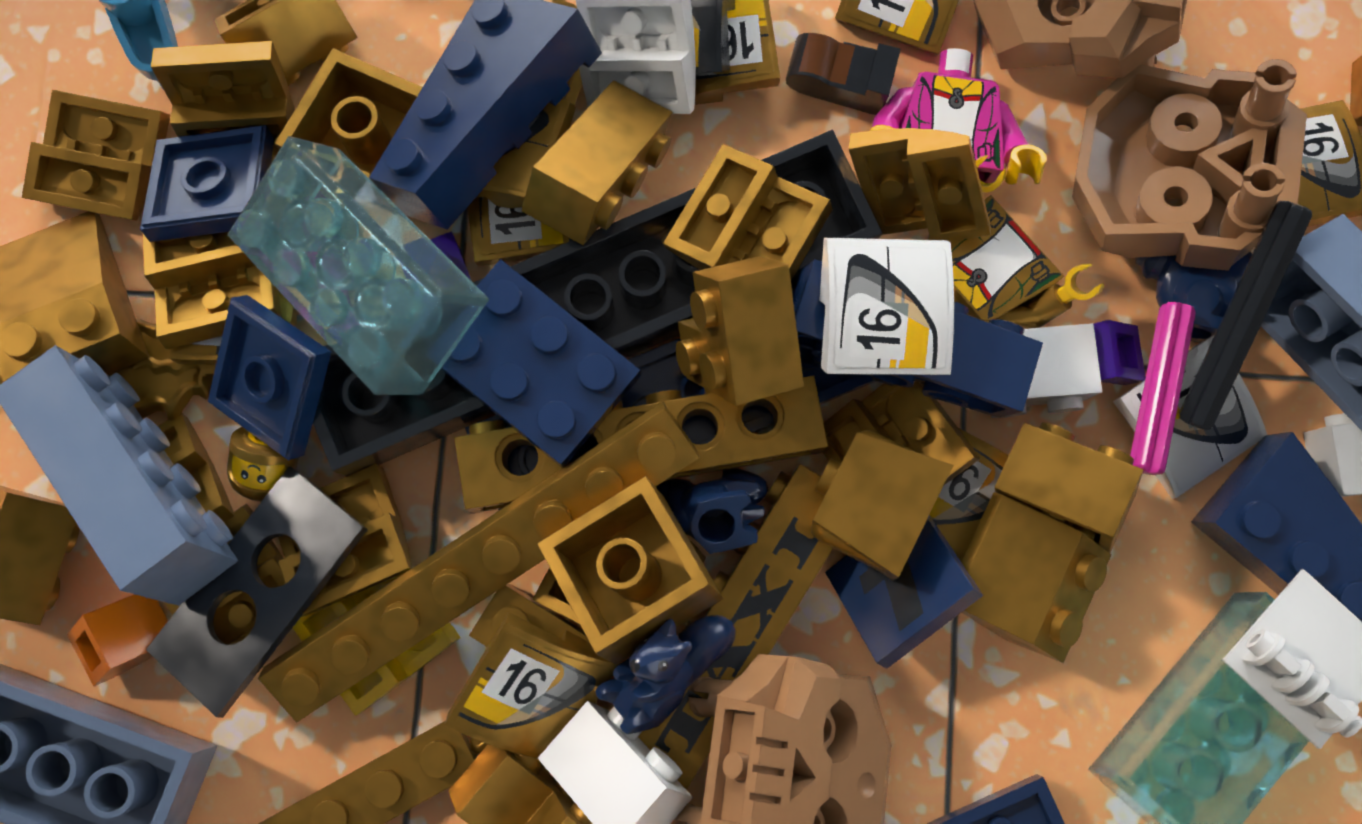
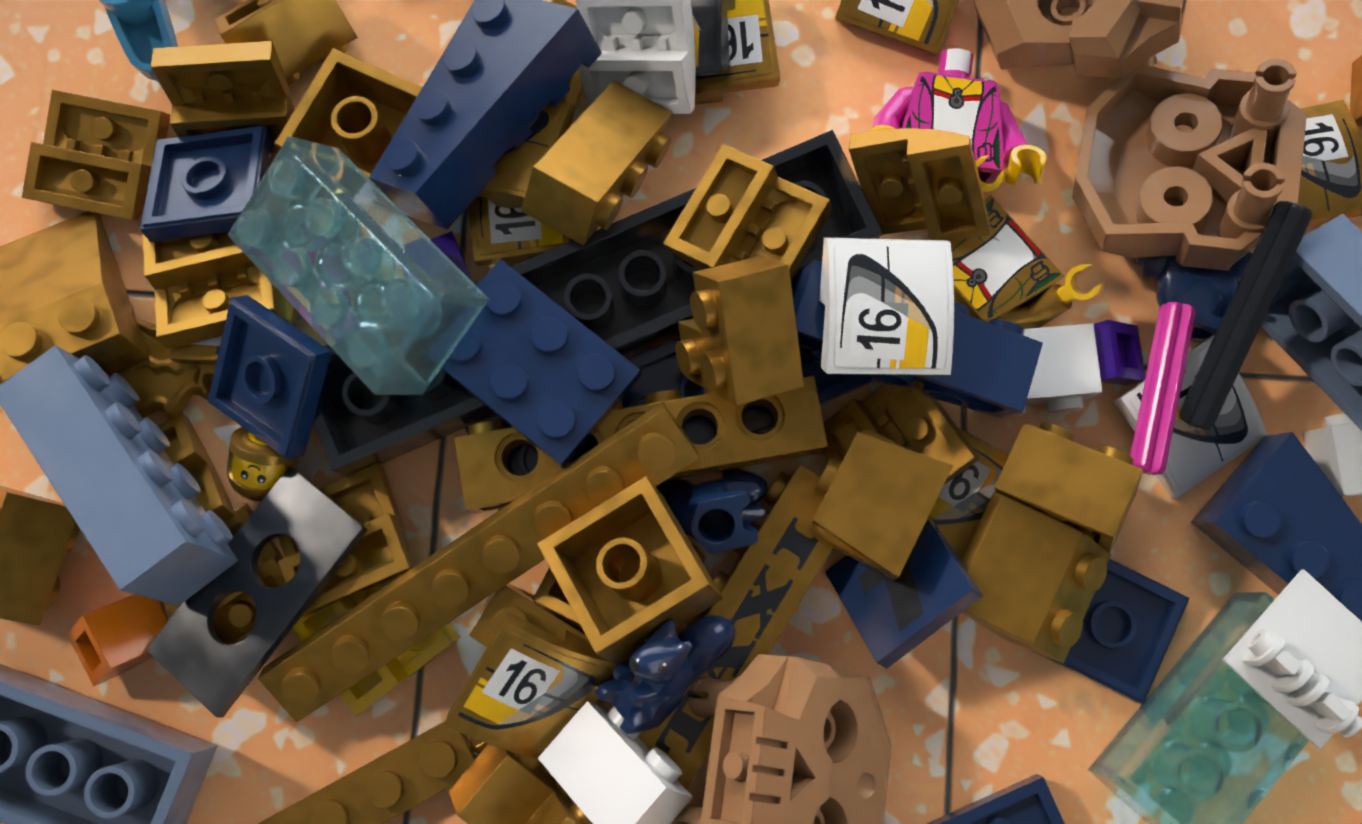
(842, 72): black leg -> none
(1126, 633): none -> dark blue tile

